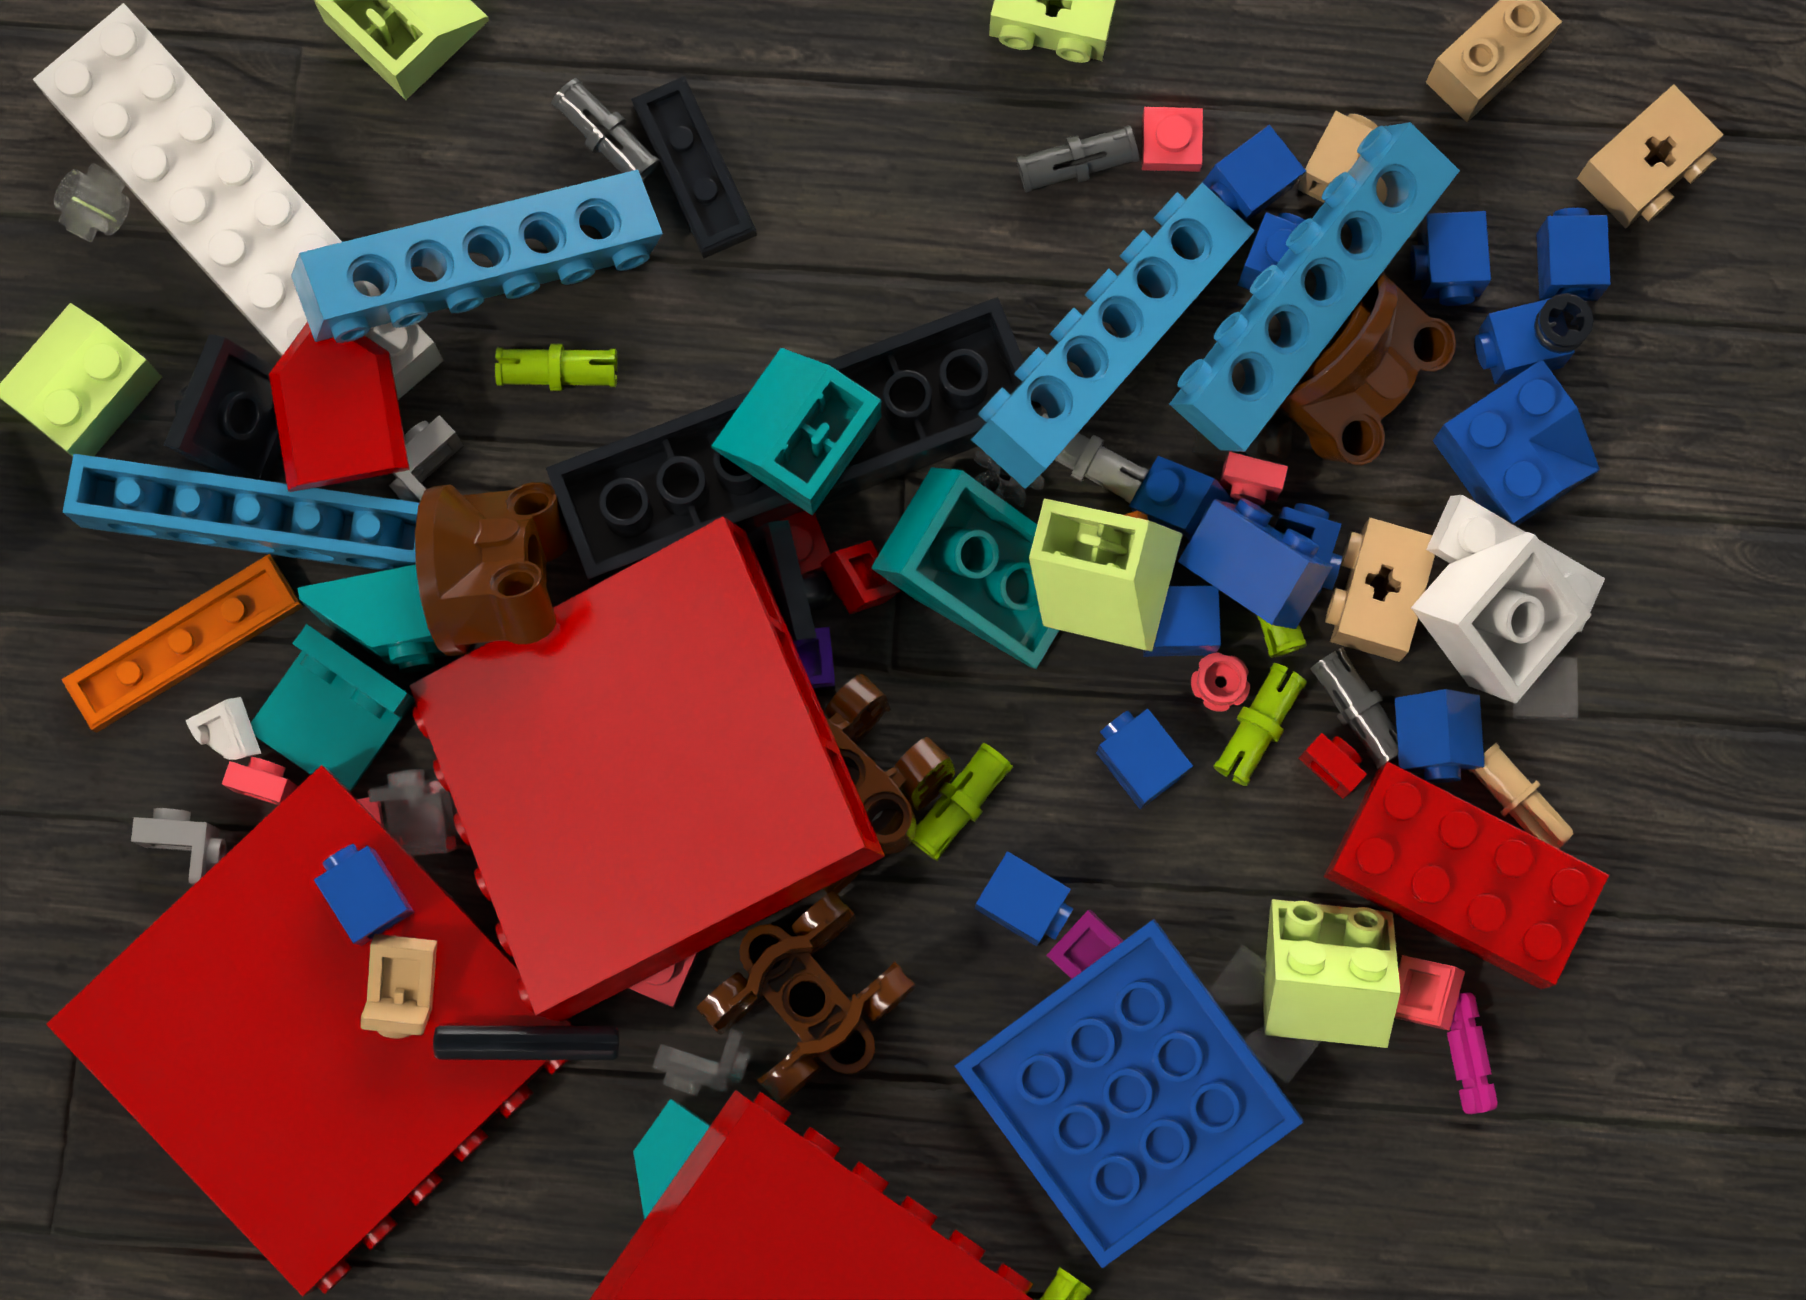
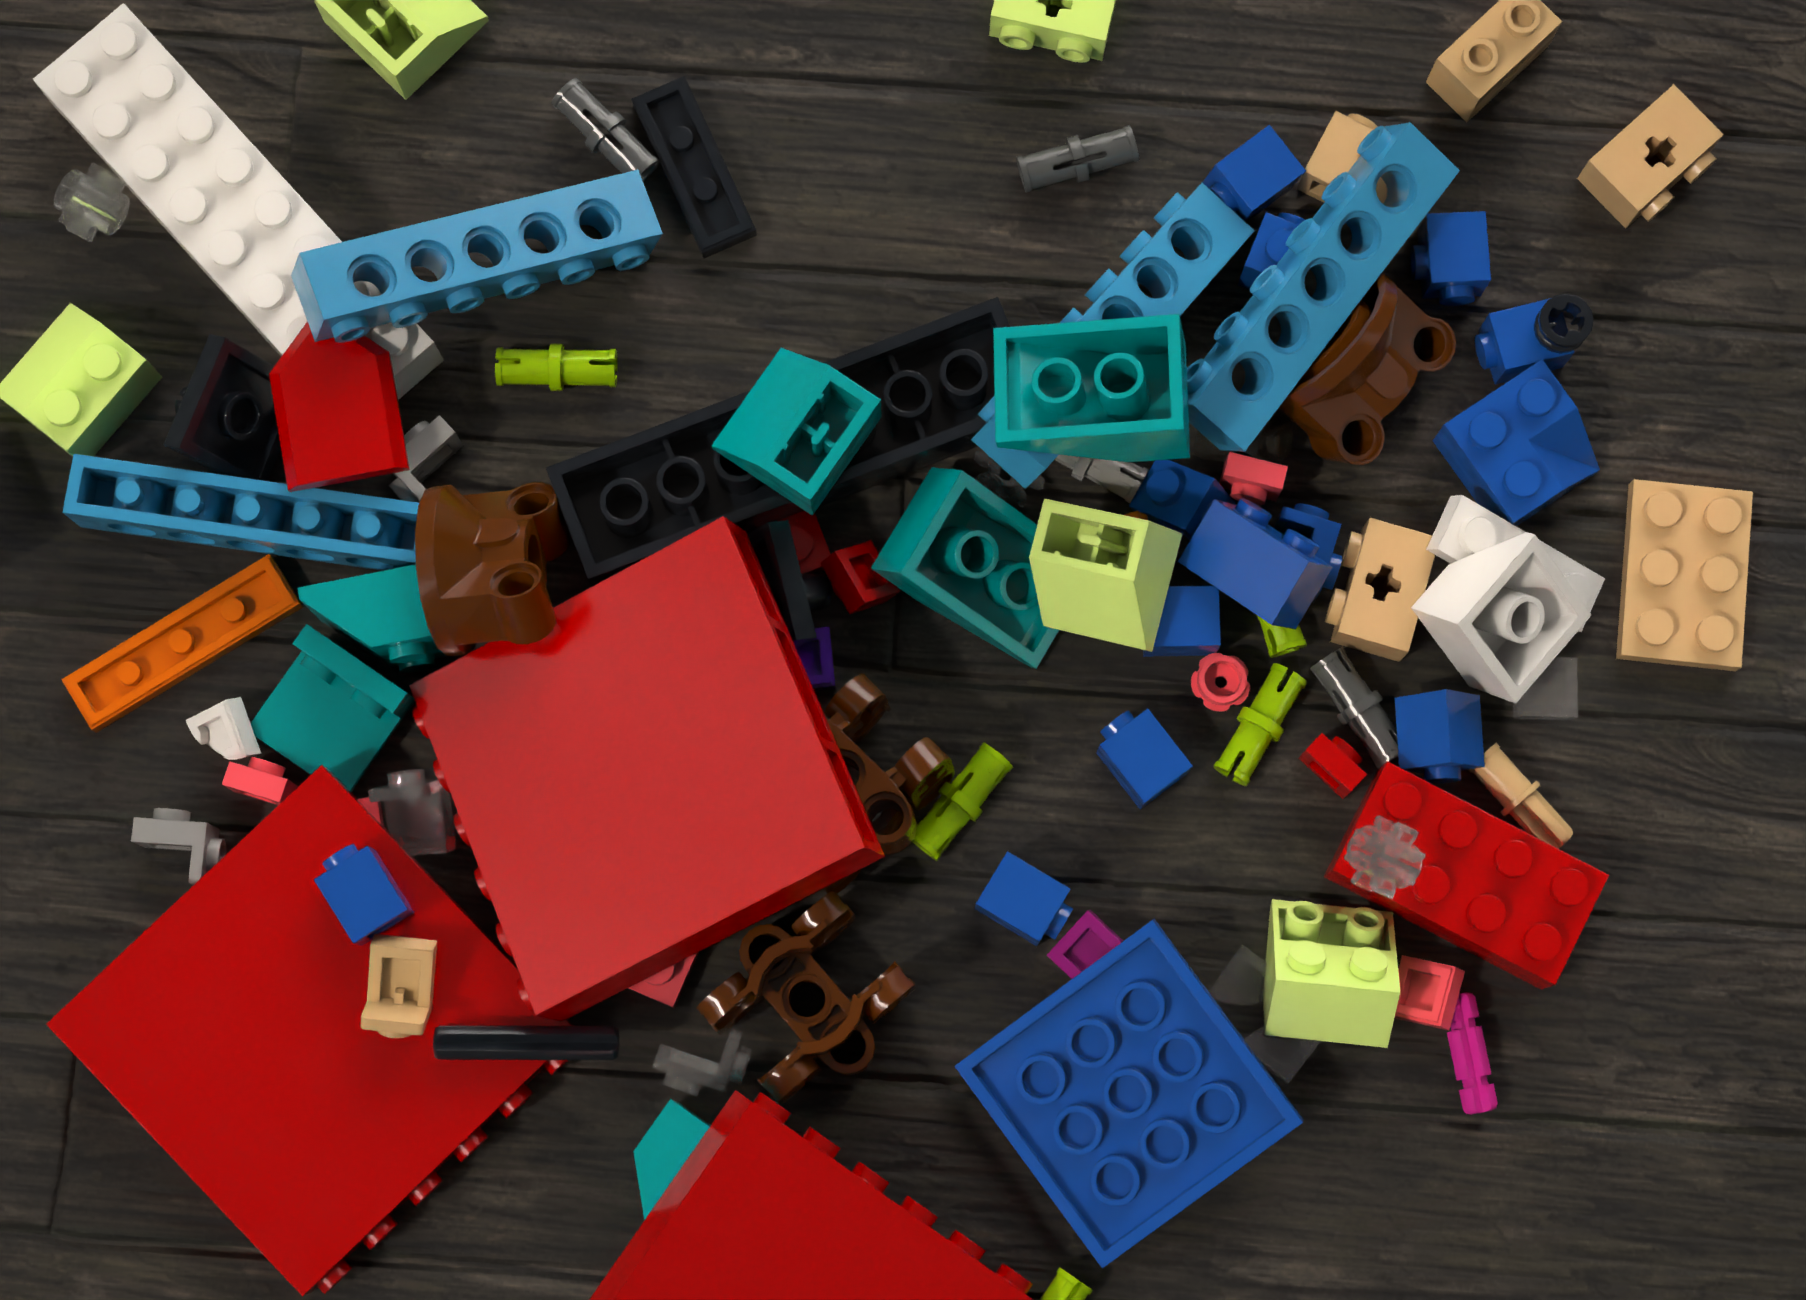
(1094, 388): none -> teal slope
(1172, 139): coral plate -> none
(1384, 856): none -> clear gear
(1573, 254): blue brick -> none
(1684, 575): none -> tan plate

